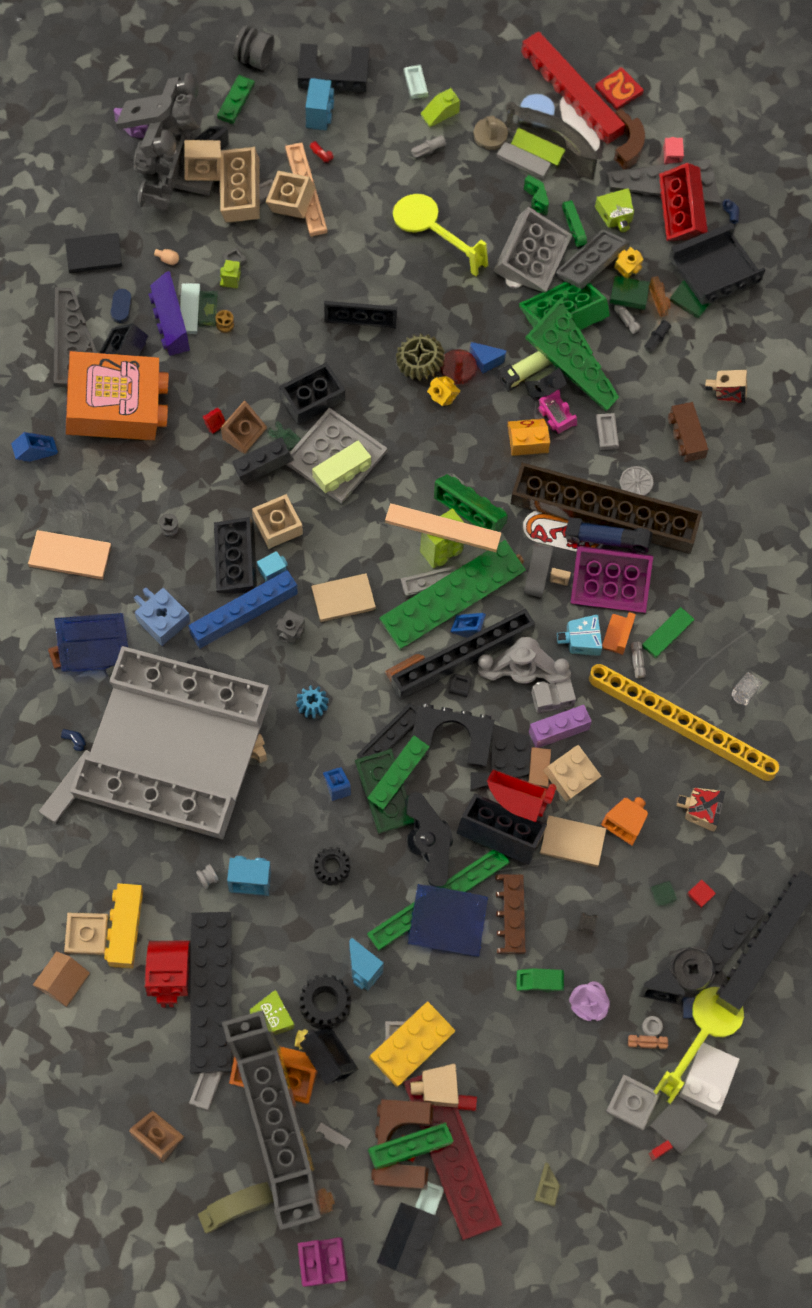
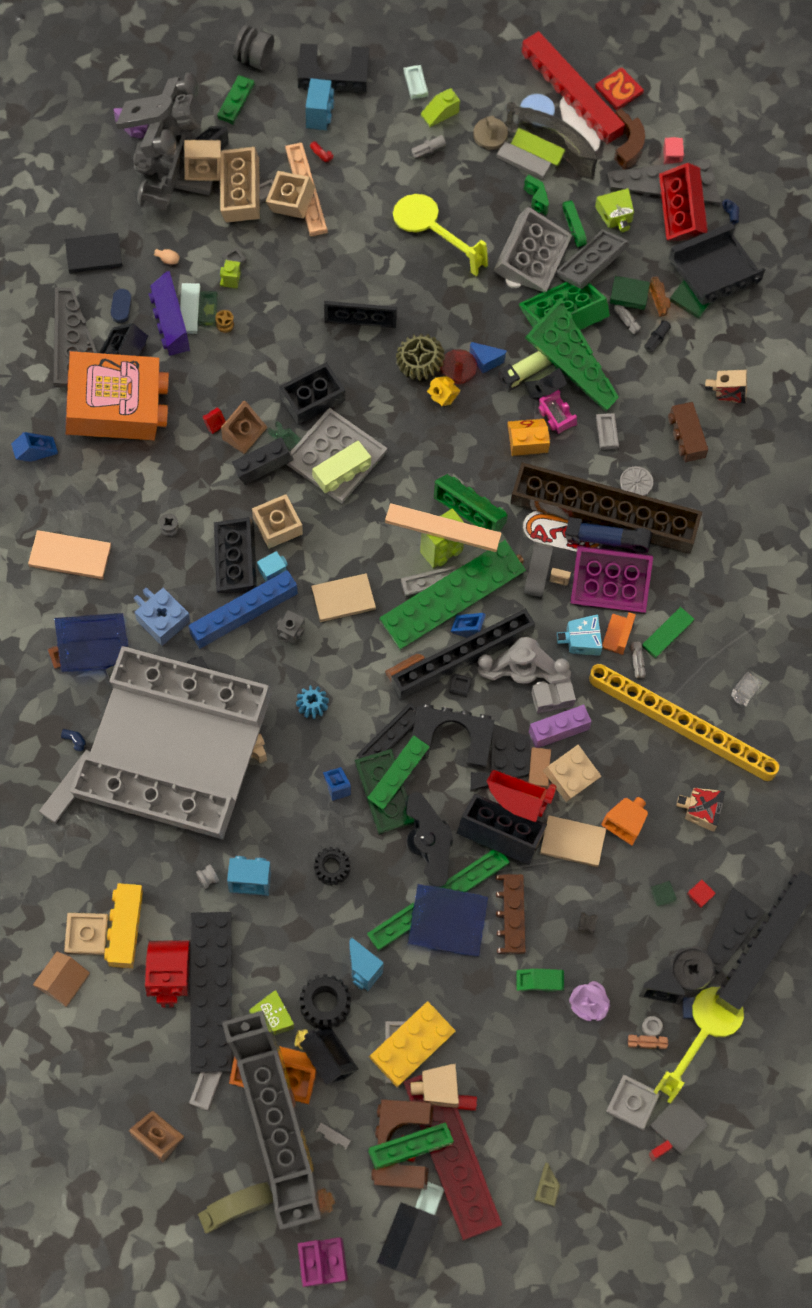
(629, 262): yellow brick -> none
(709, 1078): white slope -> none

